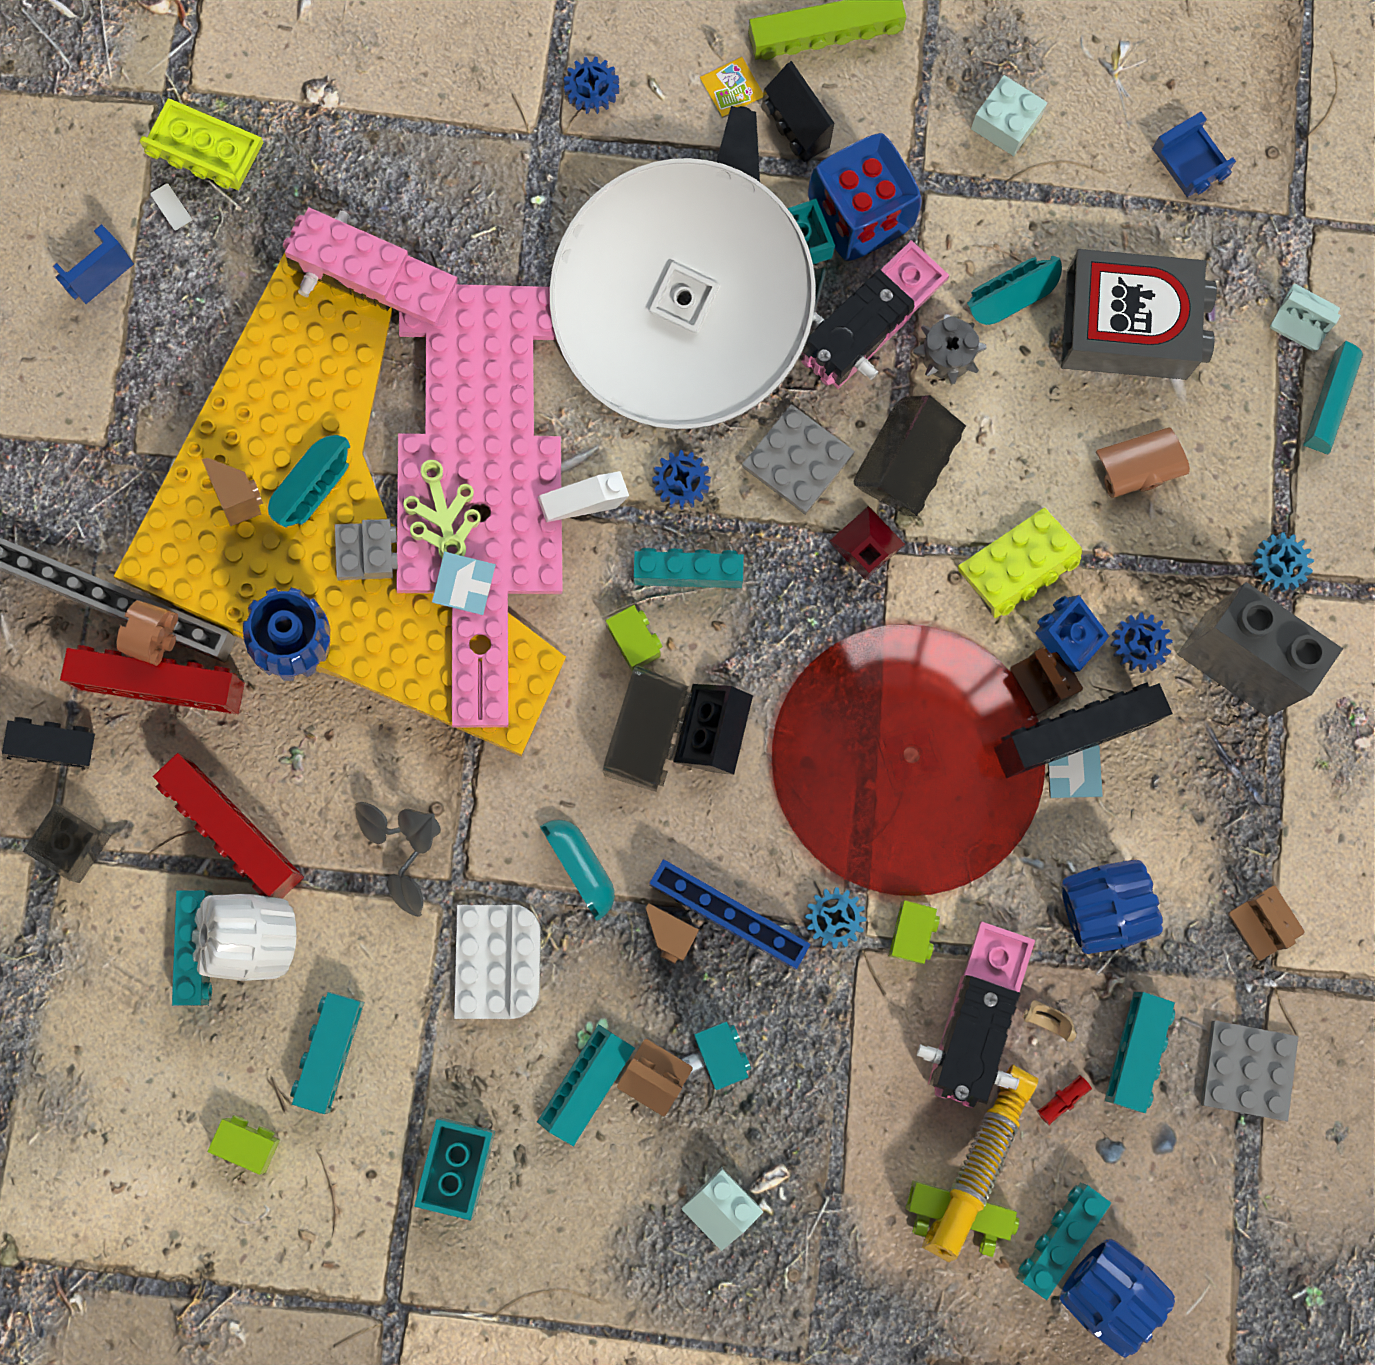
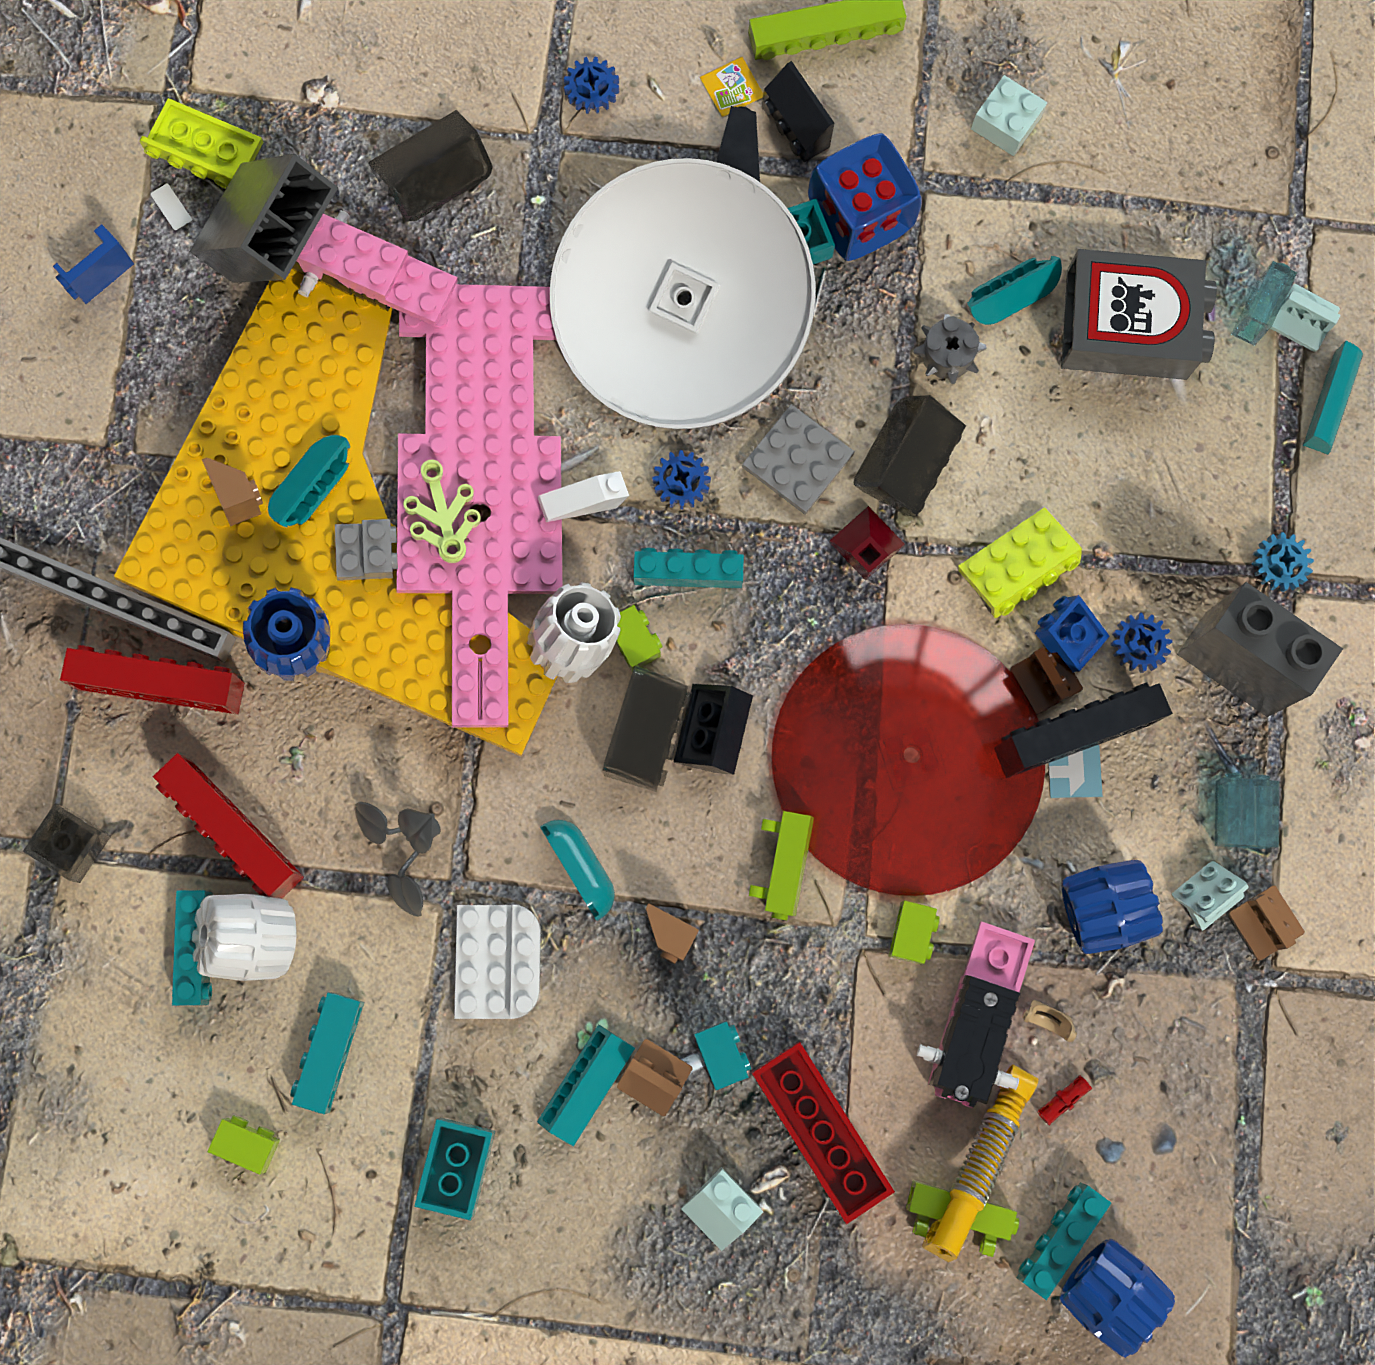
(48, 743): black wedge -> none
(147, 632): nougat brick -> none
(264, 219): none -> dark grey brick
(432, 166): none -> clear smoke windscreen
(463, 583): medium azure sticker -> none
(574, 632): none -> white wheel
(729, 914): blue brick -> none
(788, 864): none -> lime brick
(822, 1132): none -> red brick
(840, 906): dark azure gear -> none
(871, 316): black piece -> none
(1140, 1052): teal brick -> none
(1143, 462): nougat panel -> none
(1192, 156): blue panel -> none
(1210, 894): none -> light aqua bracket
(1247, 812): none -> clear light blue brick
(1249, 1070): light grey plate -> none
(1264, 303): none -> clear light blue brick

